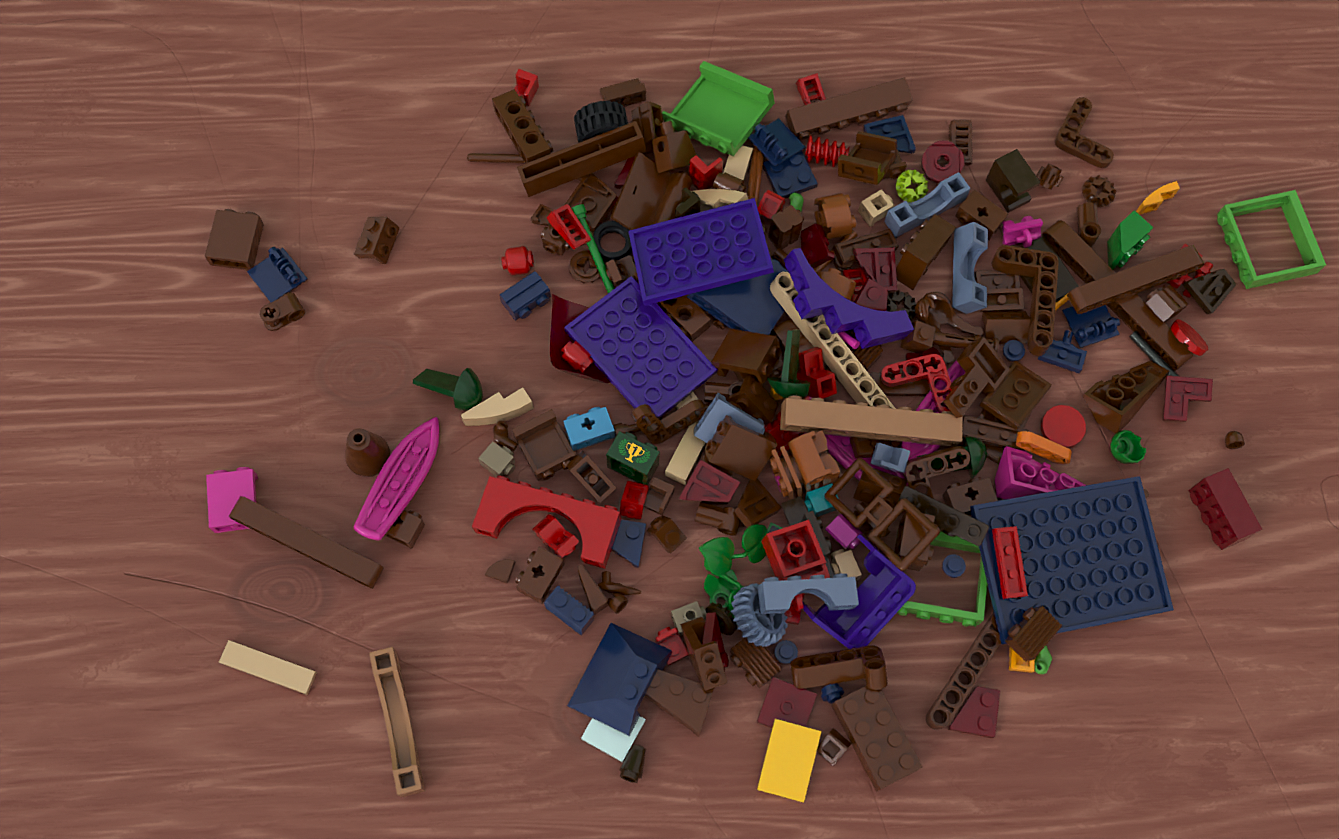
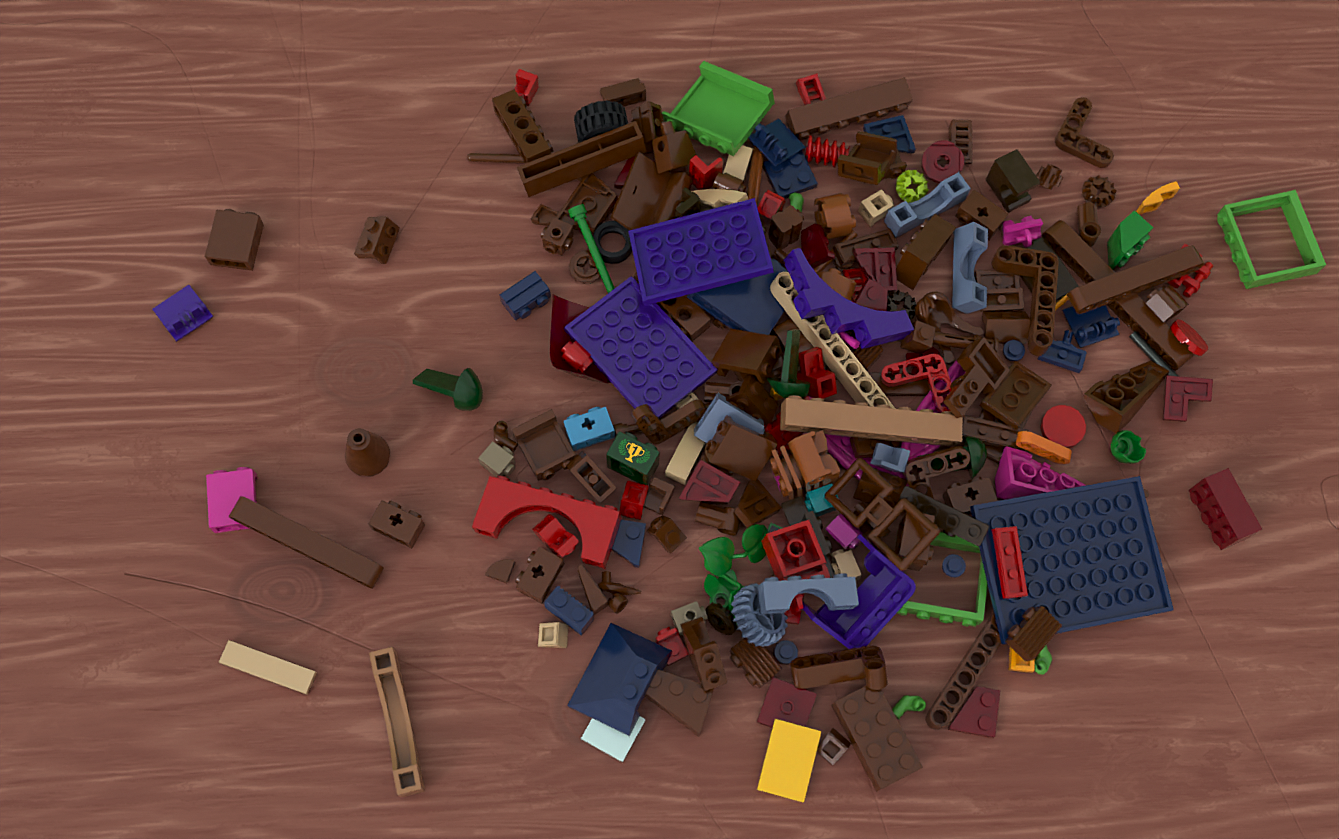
(182, 313): none -> dark purple hinge
(277, 274): dark blue hinge -> none
(283, 310): reddish brown piece -> none
(398, 480): dark pink piece -> none
(498, 409): tan slope -> none
(518, 260): red head -> none
(553, 635): none -> tan slope
(566, 212): red slope -> none
(621, 269): reddish brown bracket -> none
(633, 764): dark brown cone -> none
(713, 633): dark red wing -> none
(832, 693): dark blue plate -> none
(908, 703): none -> bright green arm
(1210, 289): dark brown wing -> none
(1234, 440): reddish brown hinge -> none

